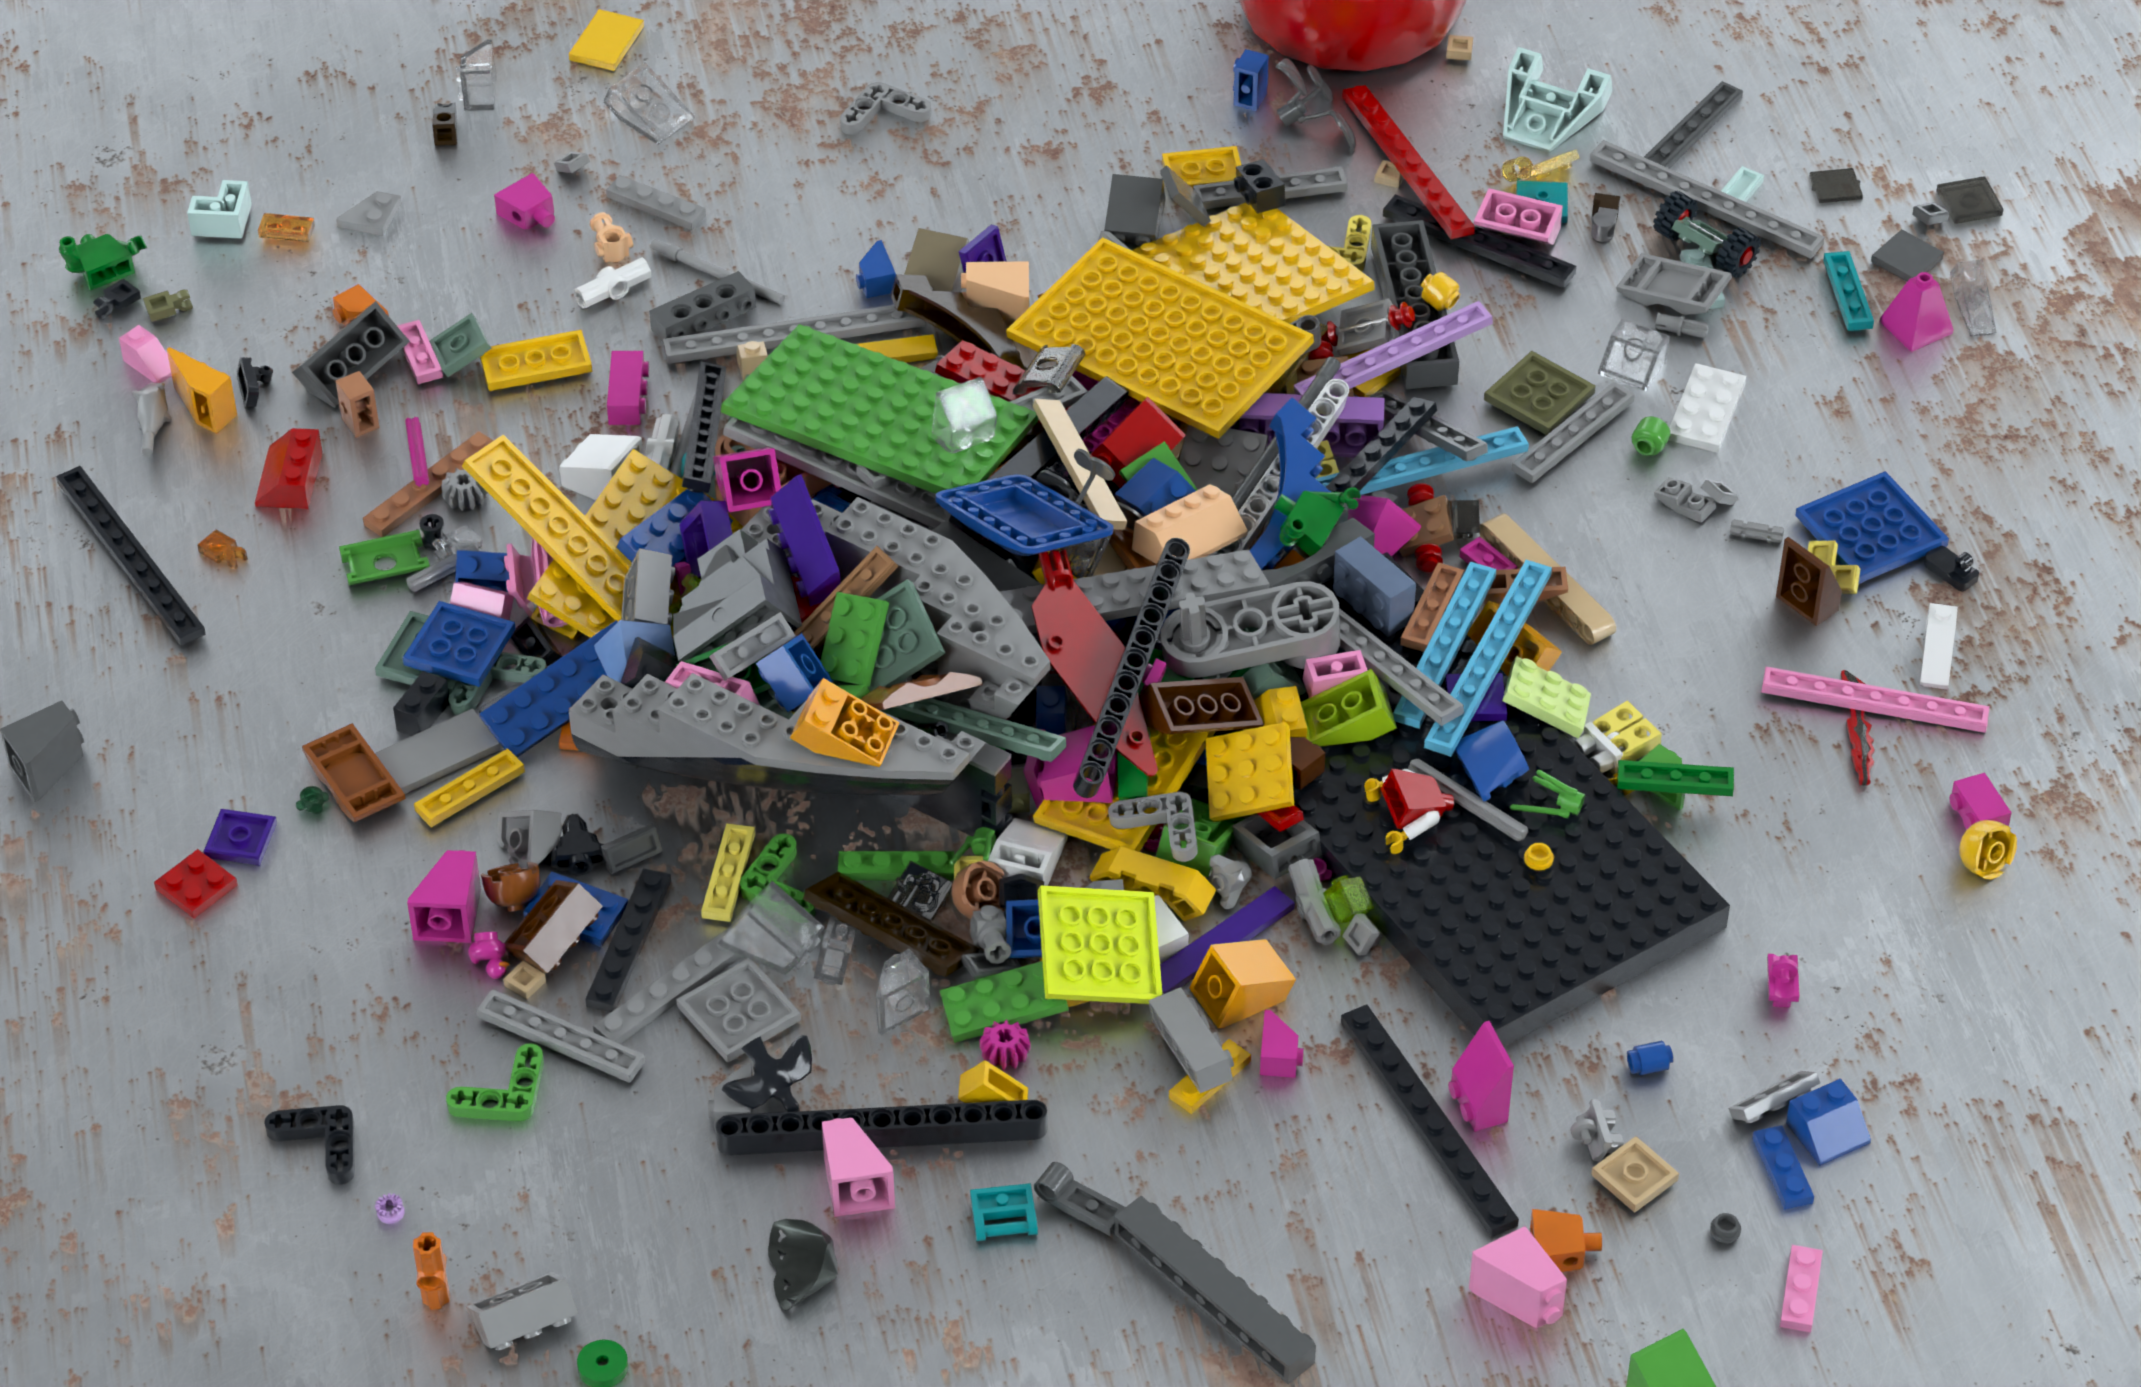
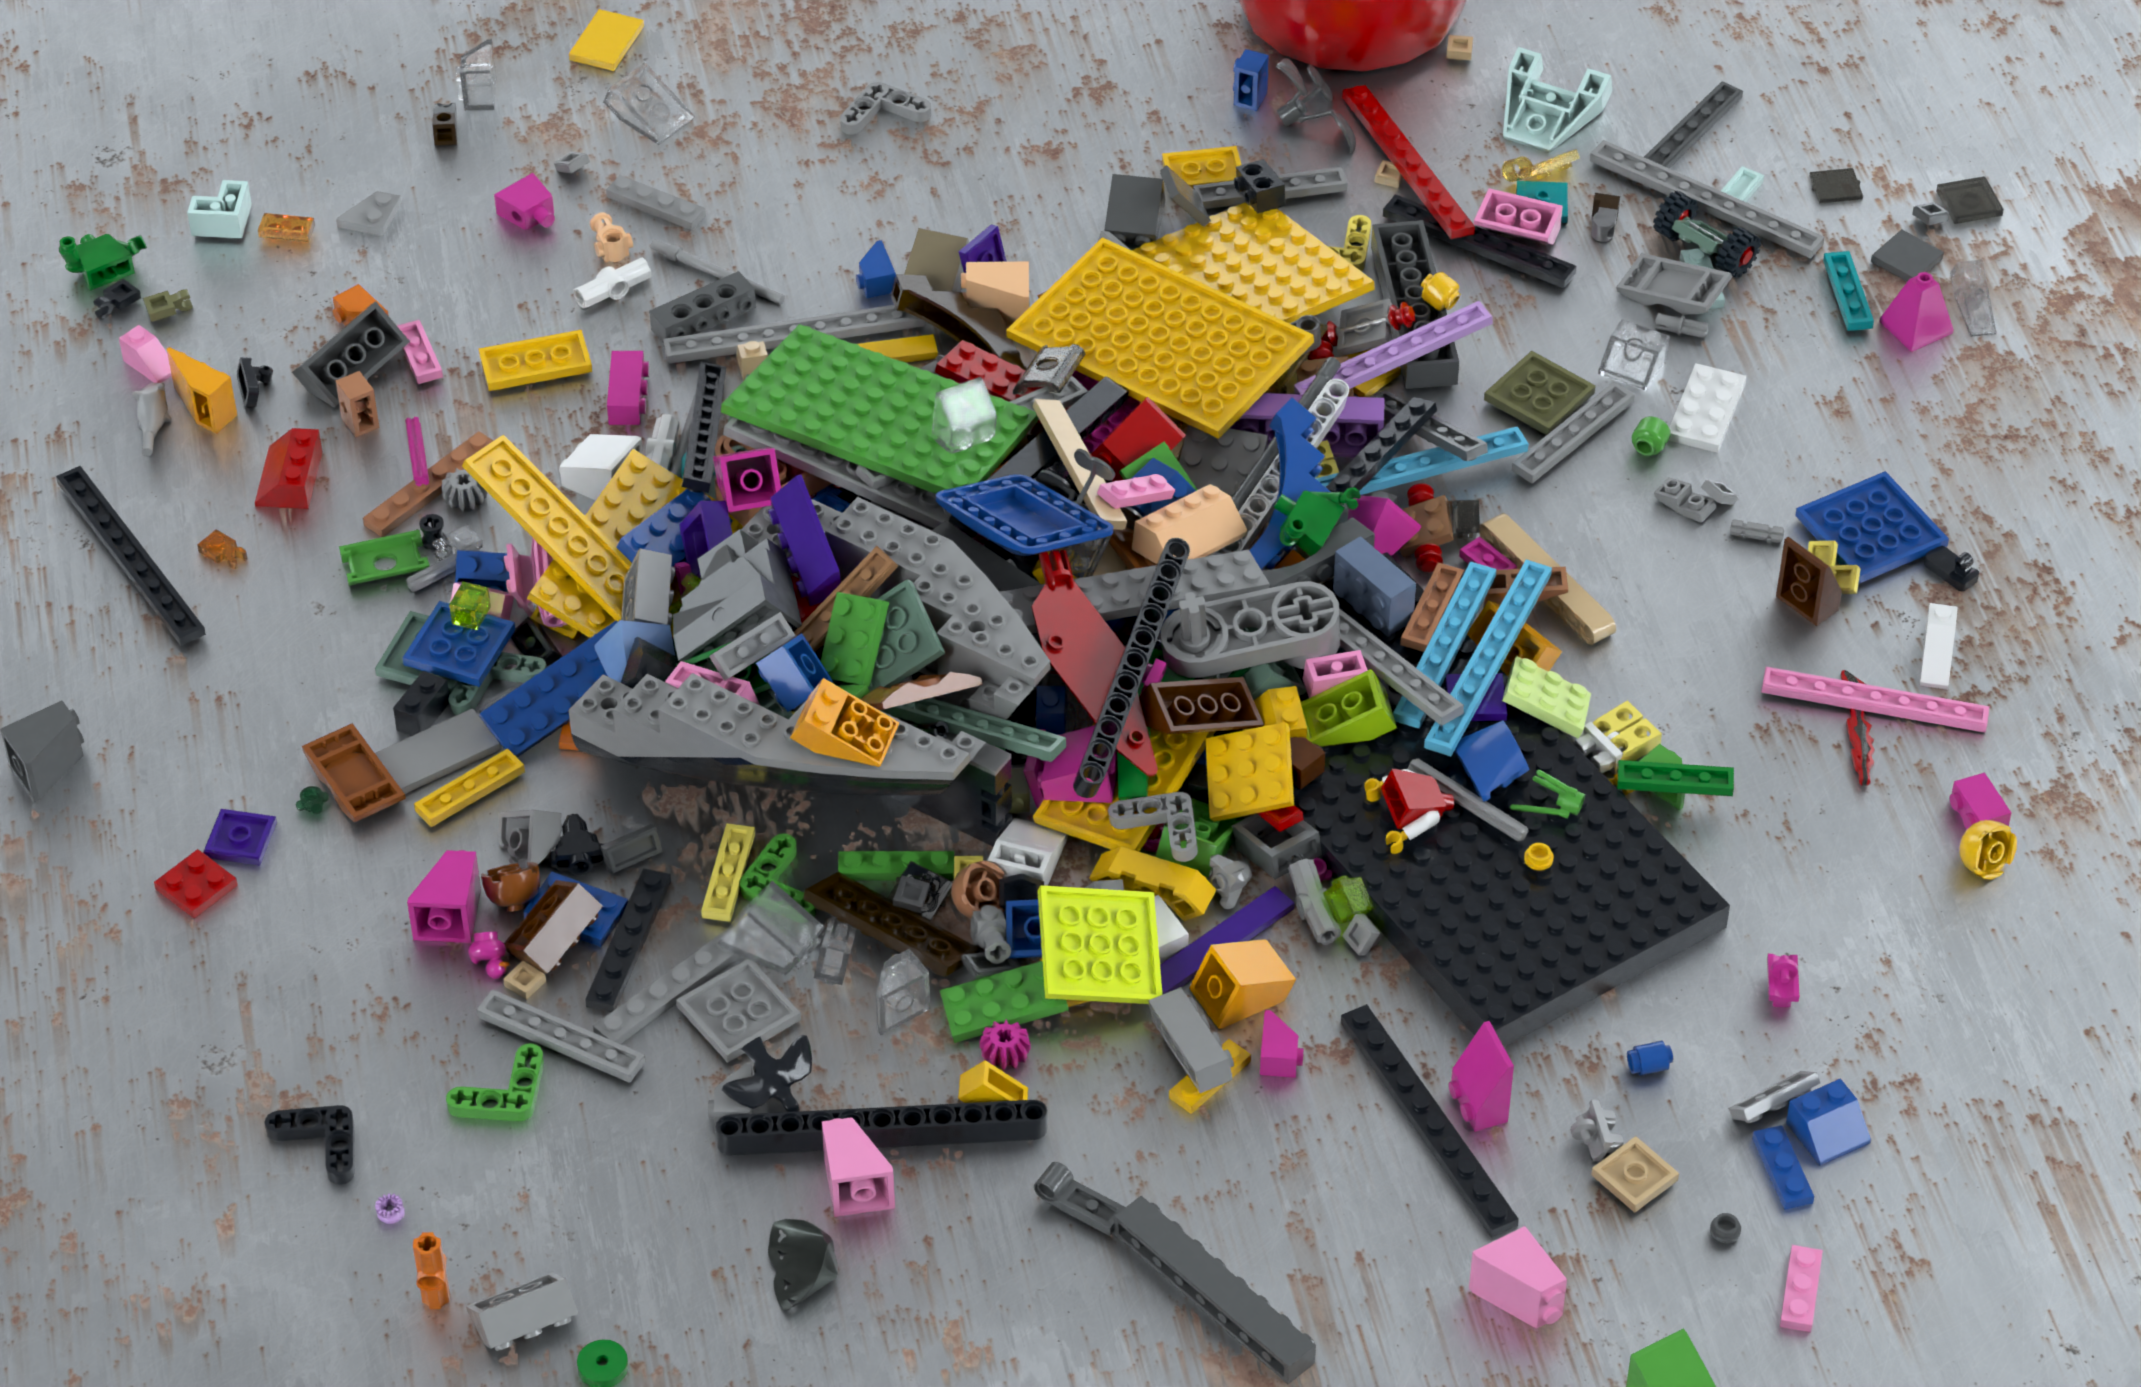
(460, 345): sand green plate -> none
(470, 605): none -> clear neon green brick
(911, 894): none -> flat silver plate
(980, 843): bright green plant -> none
(1003, 1203): teal plate -> none
(1136, 491): none -> bright pink plate
(1563, 1238): orange torso -> none

